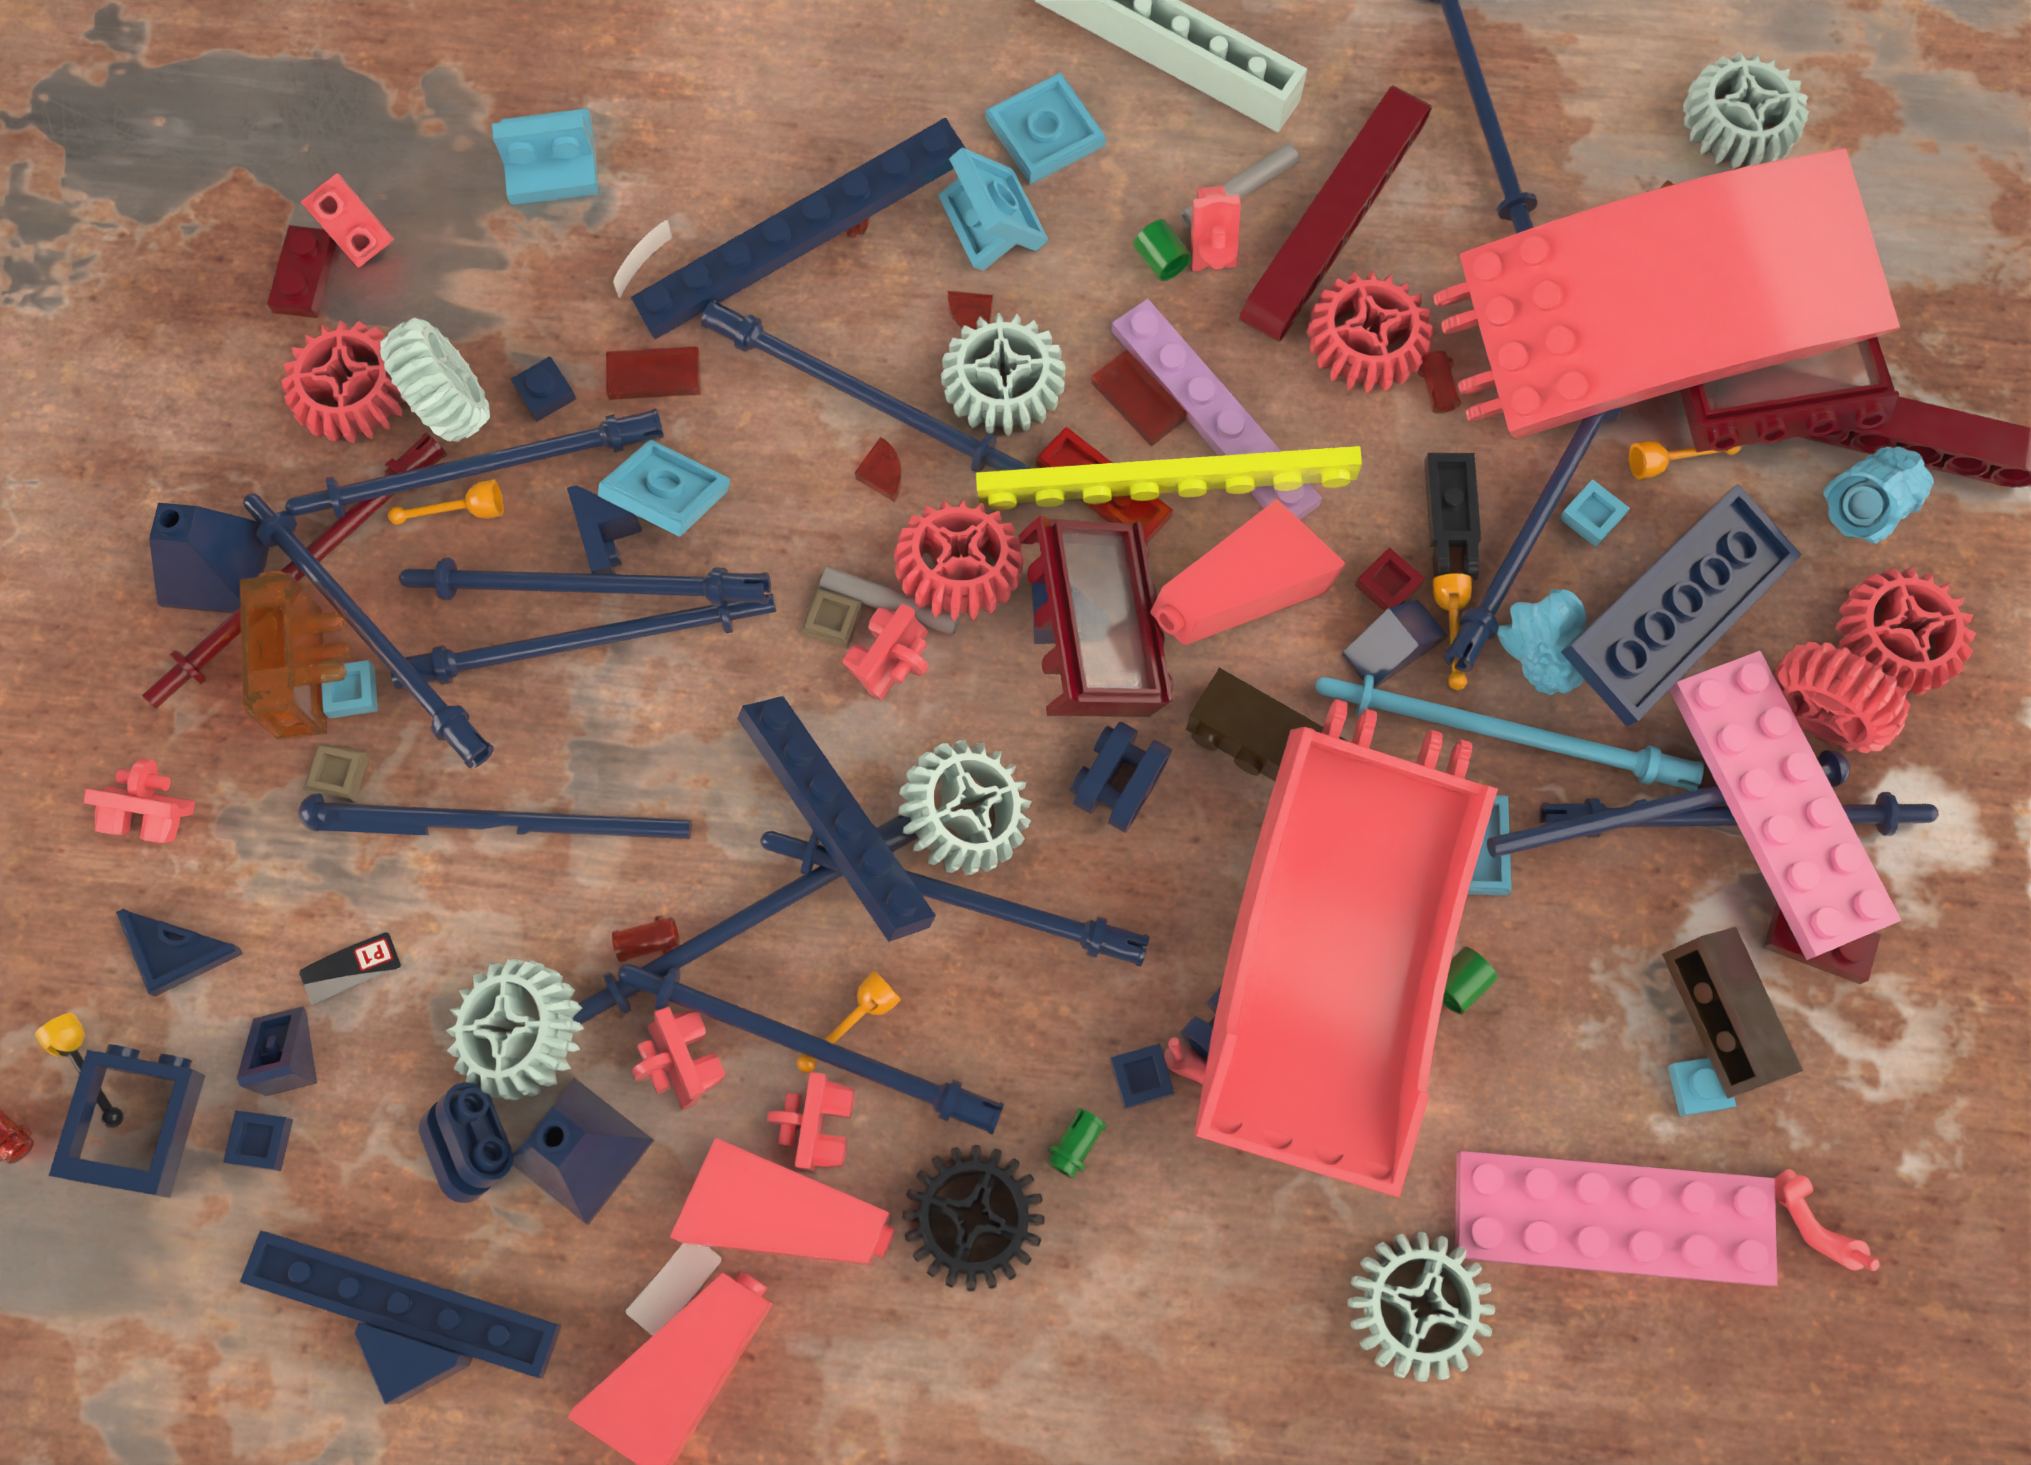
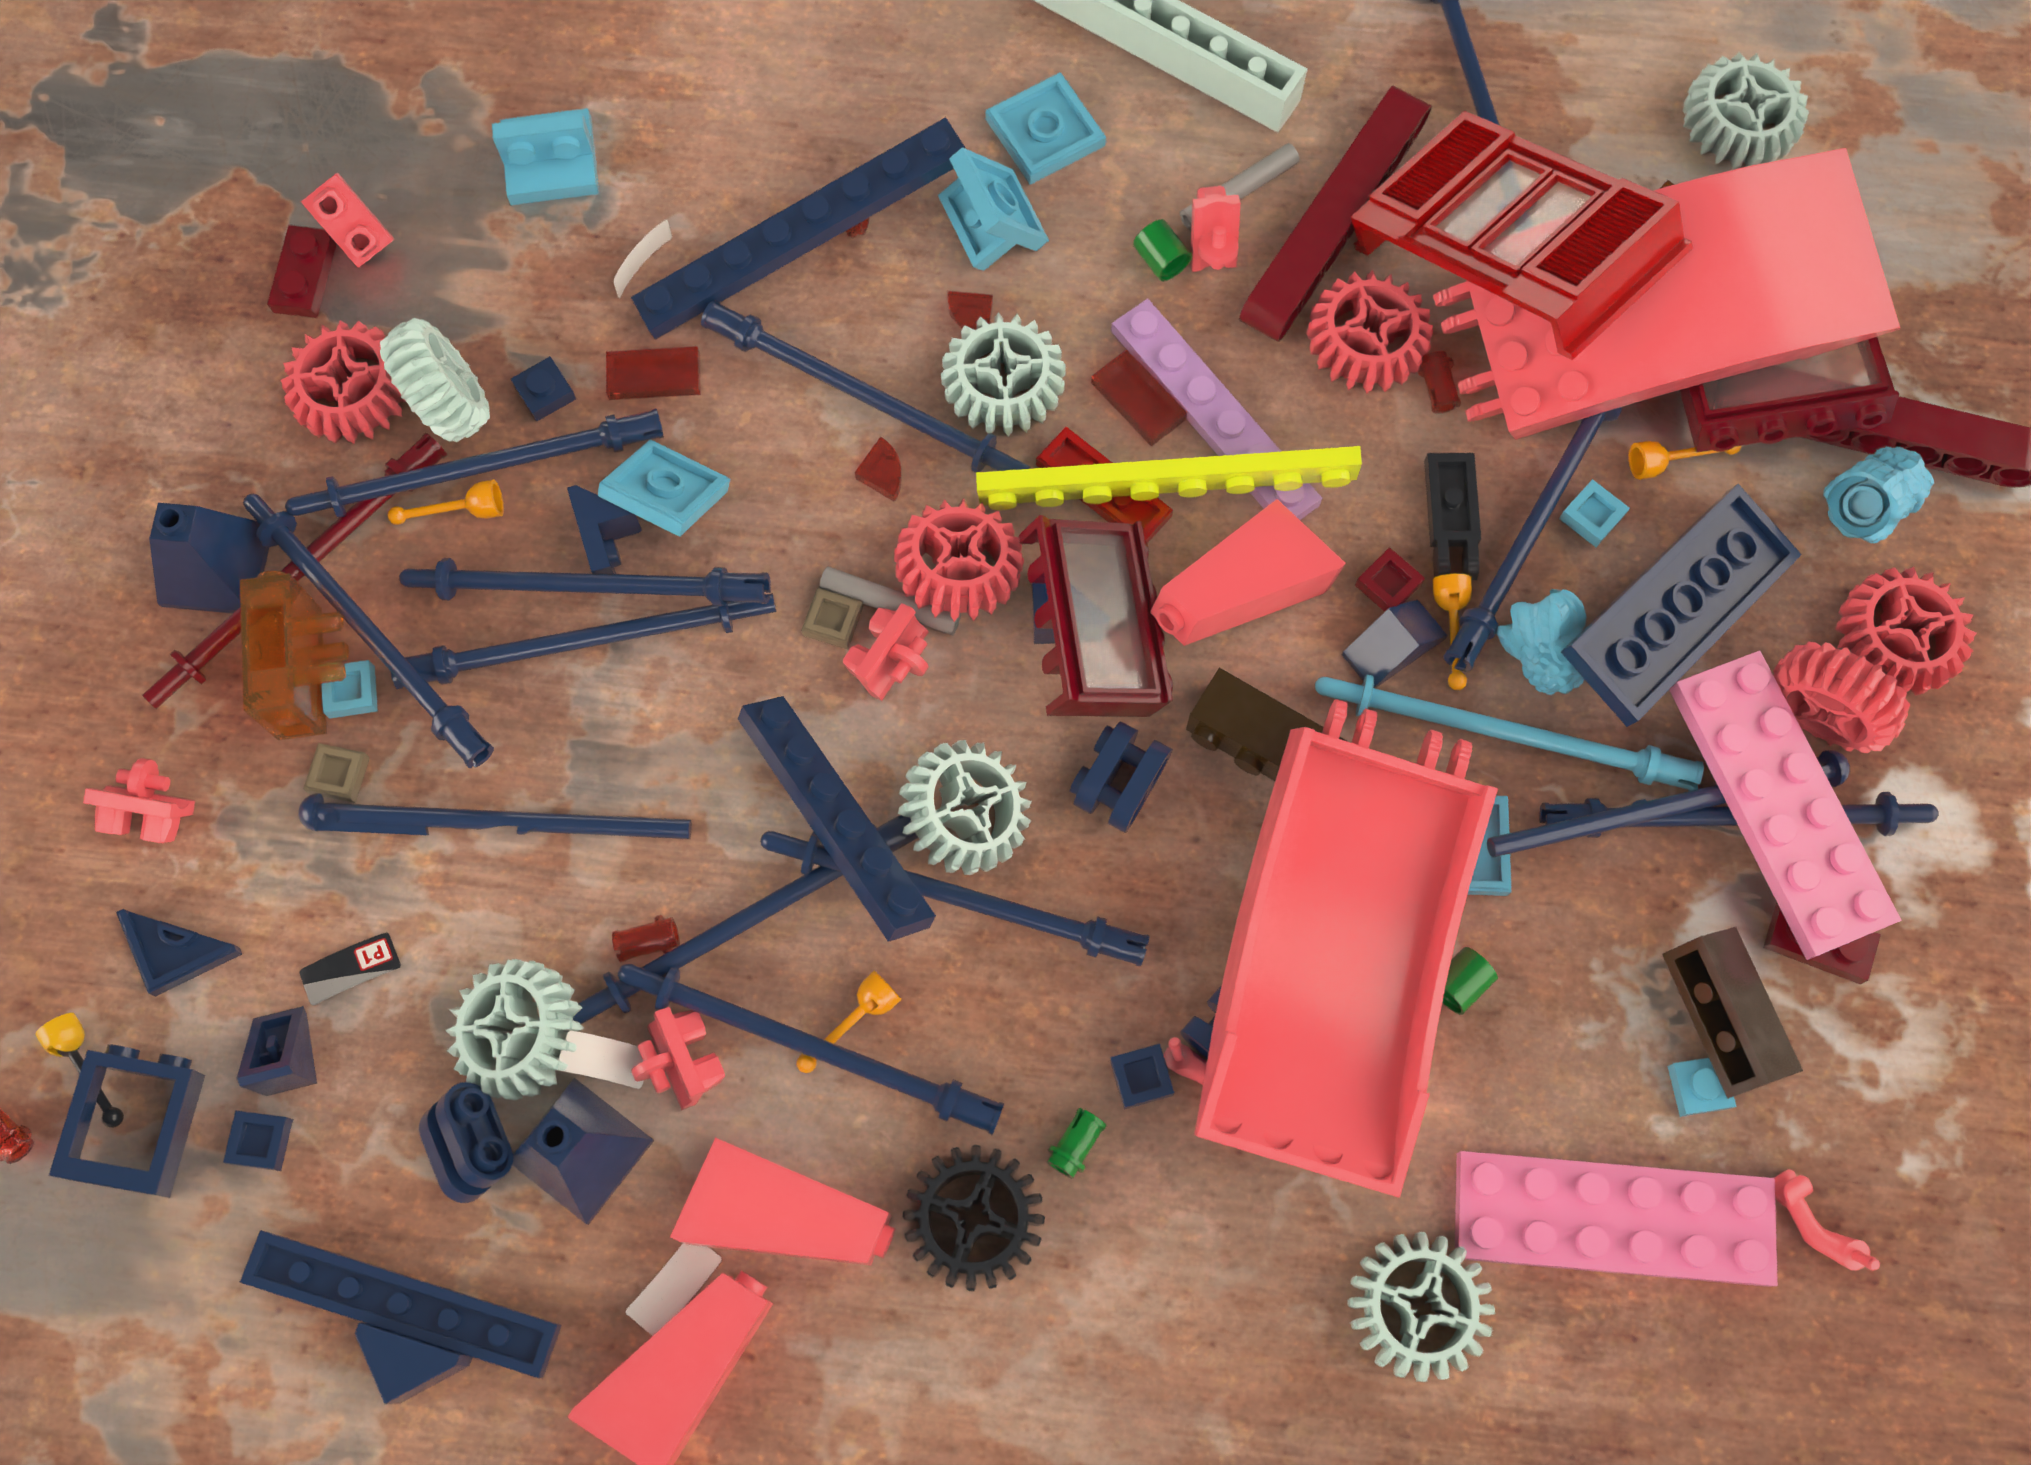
(602, 1058): none -> white sticker
(813, 1146): coral hips -> none
(1527, 227): none -> red piece

